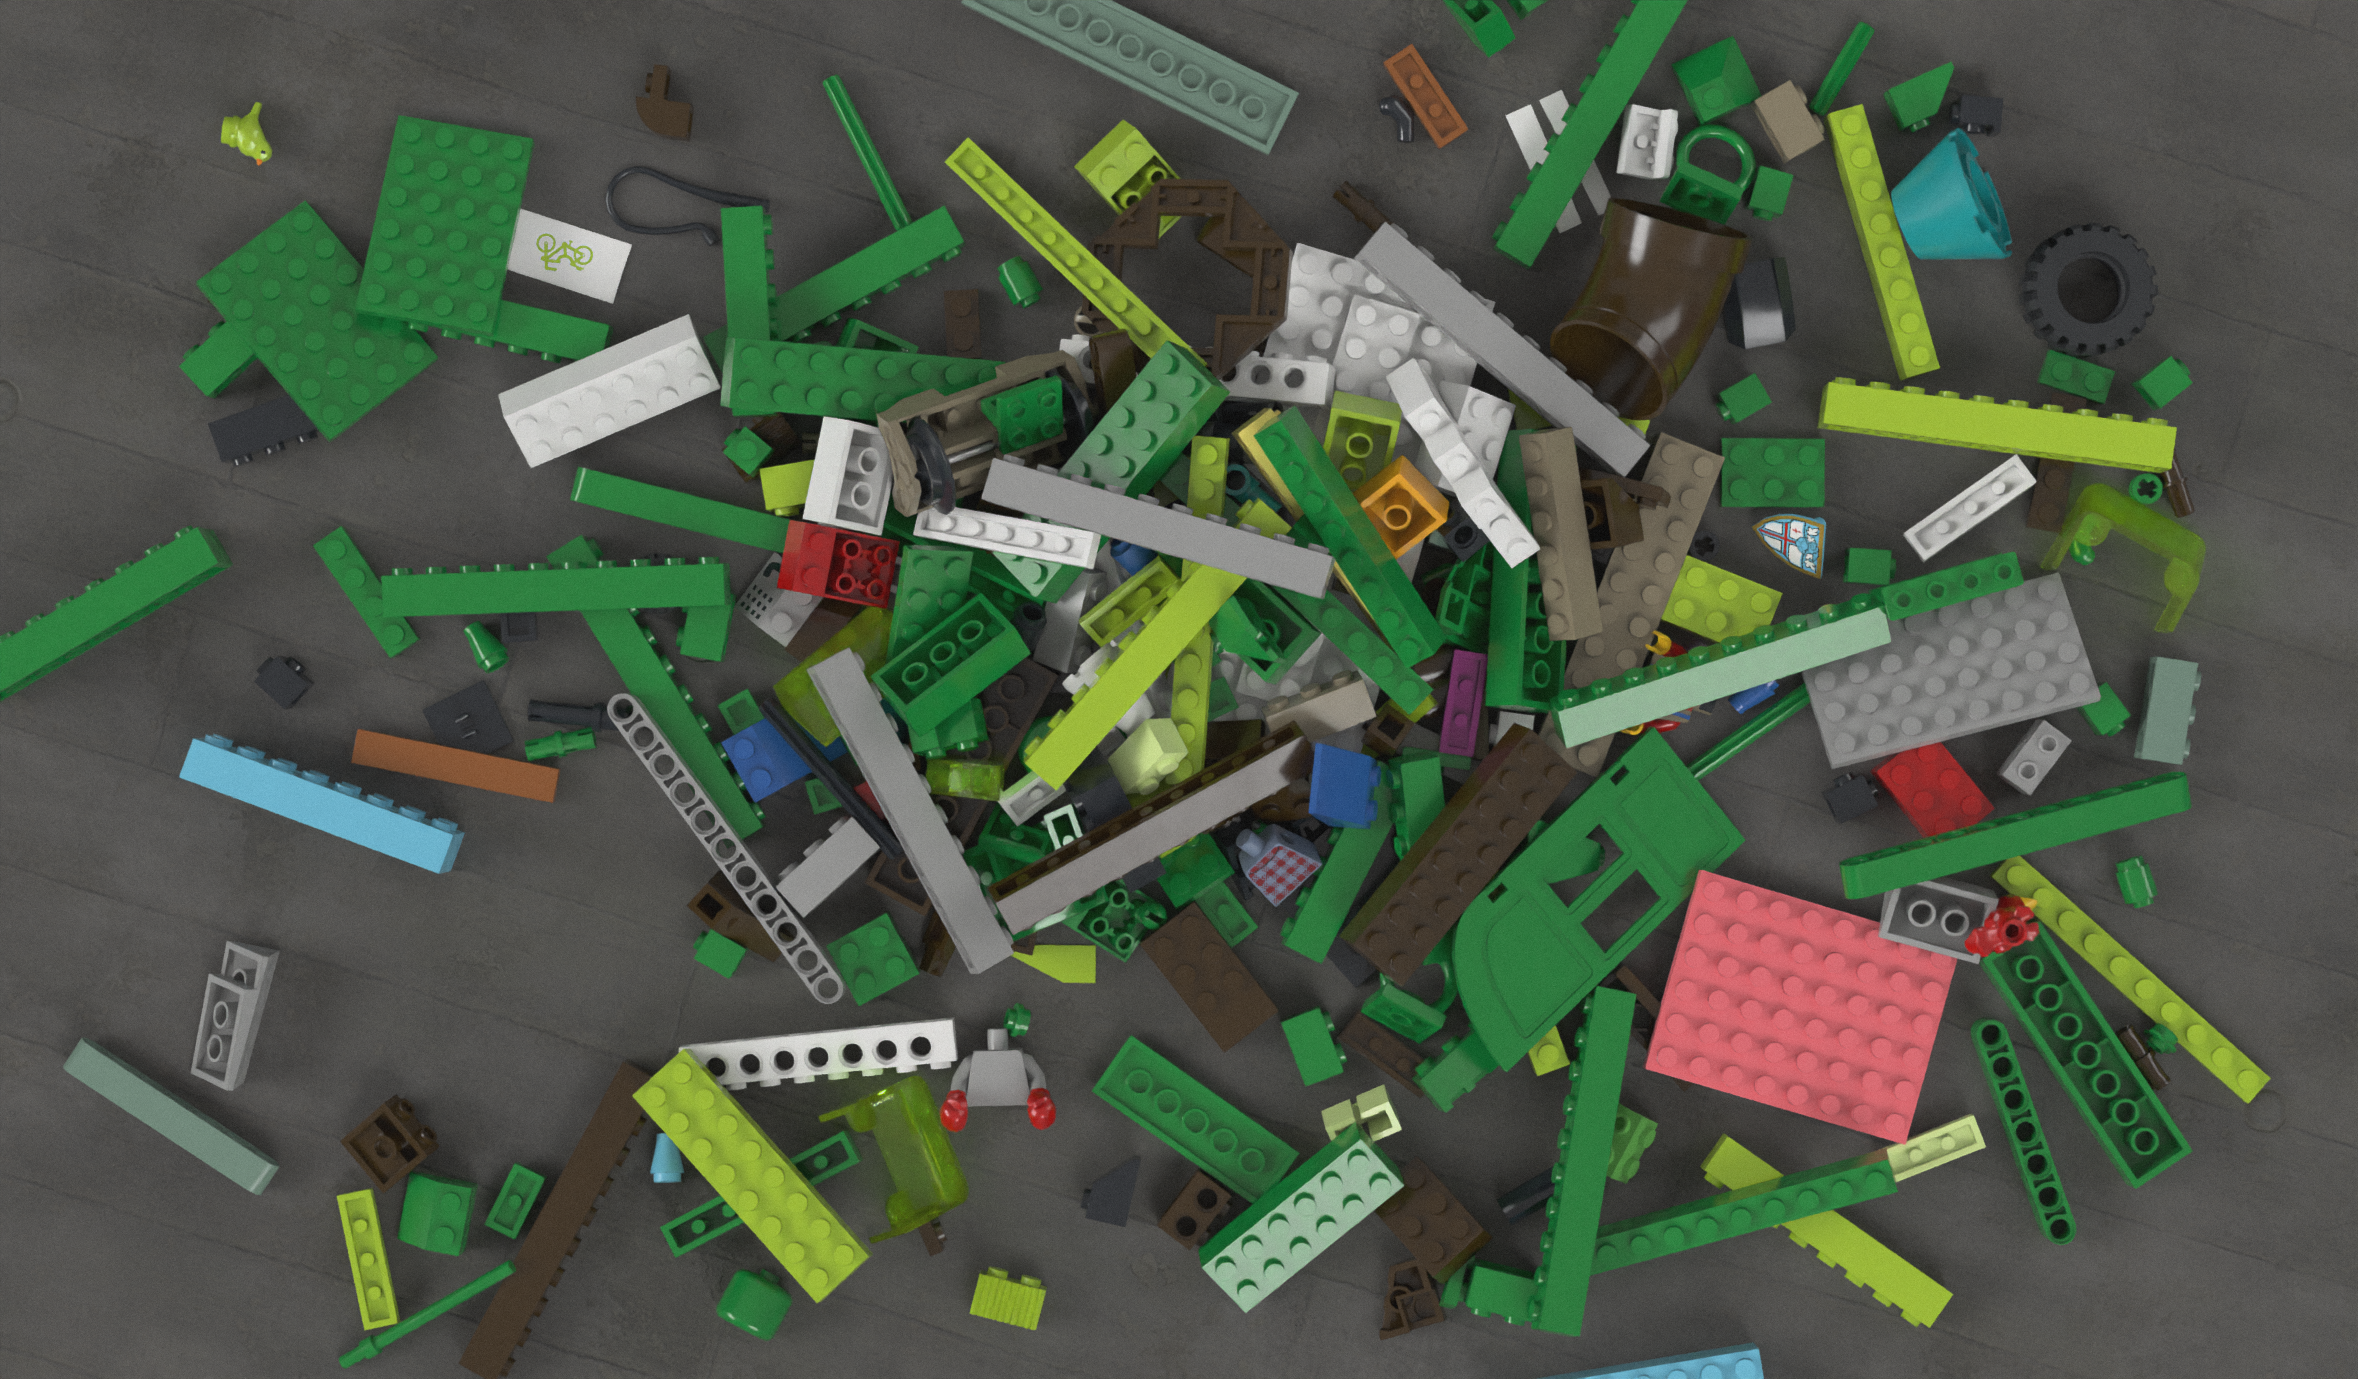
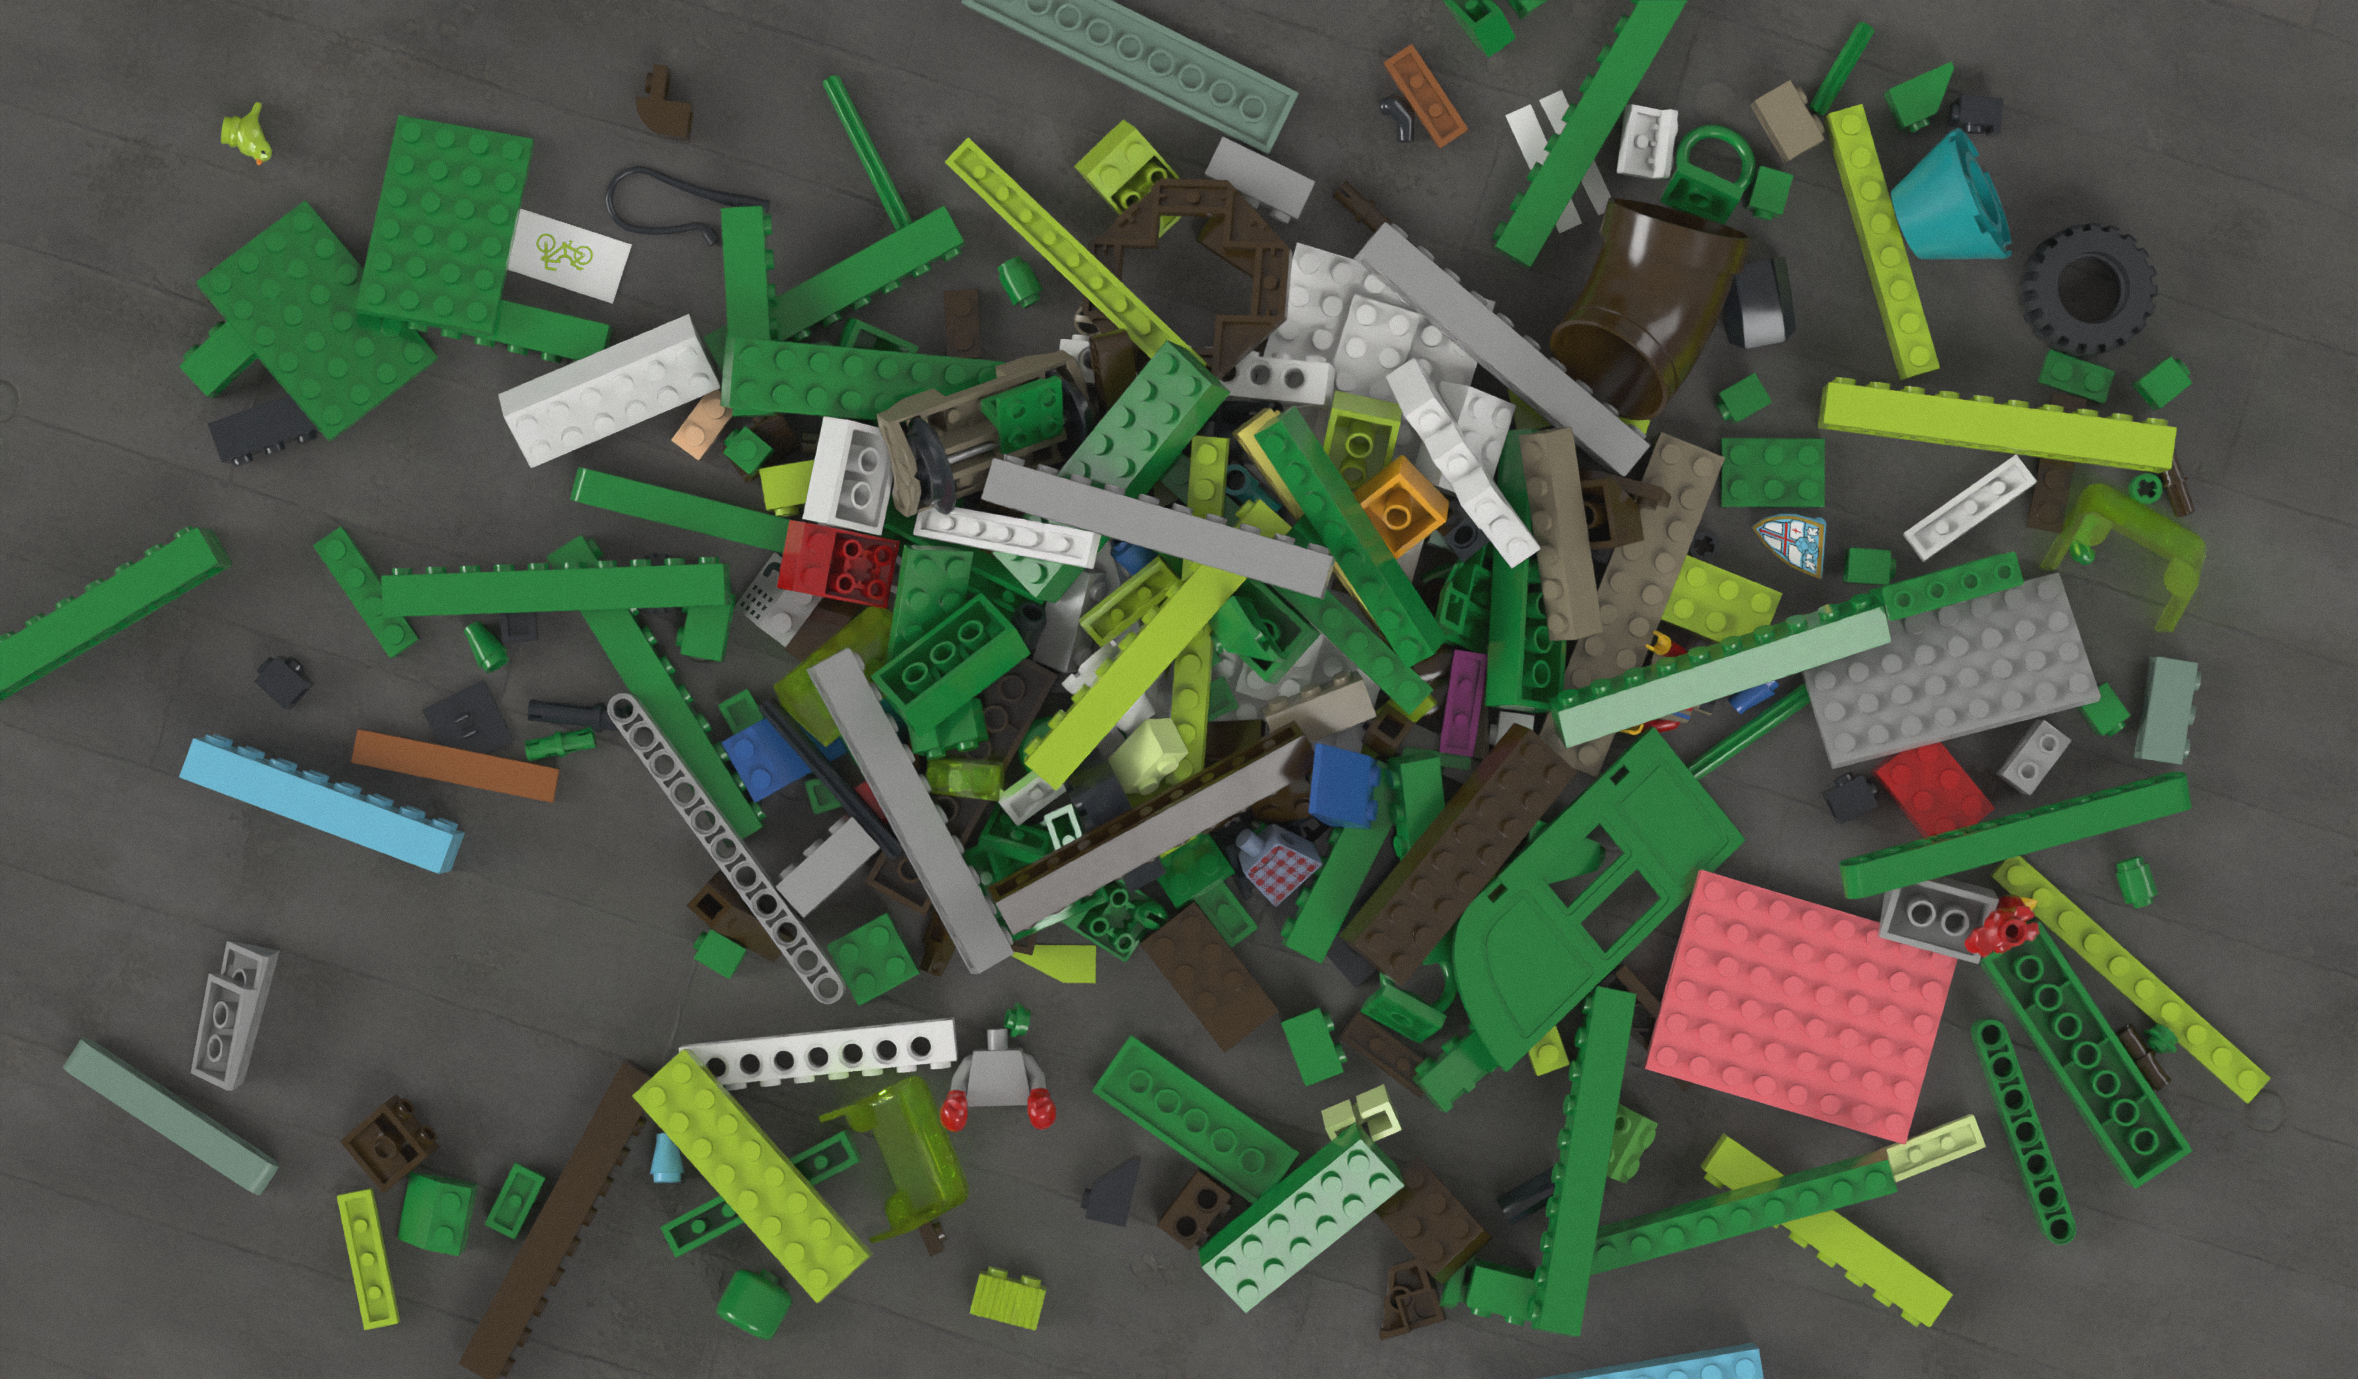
(374, 1344): green bar -> none
(703, 425): none -> light nougat plate
(1261, 180): none -> light grey brick
(1716, 81): green slope -> none

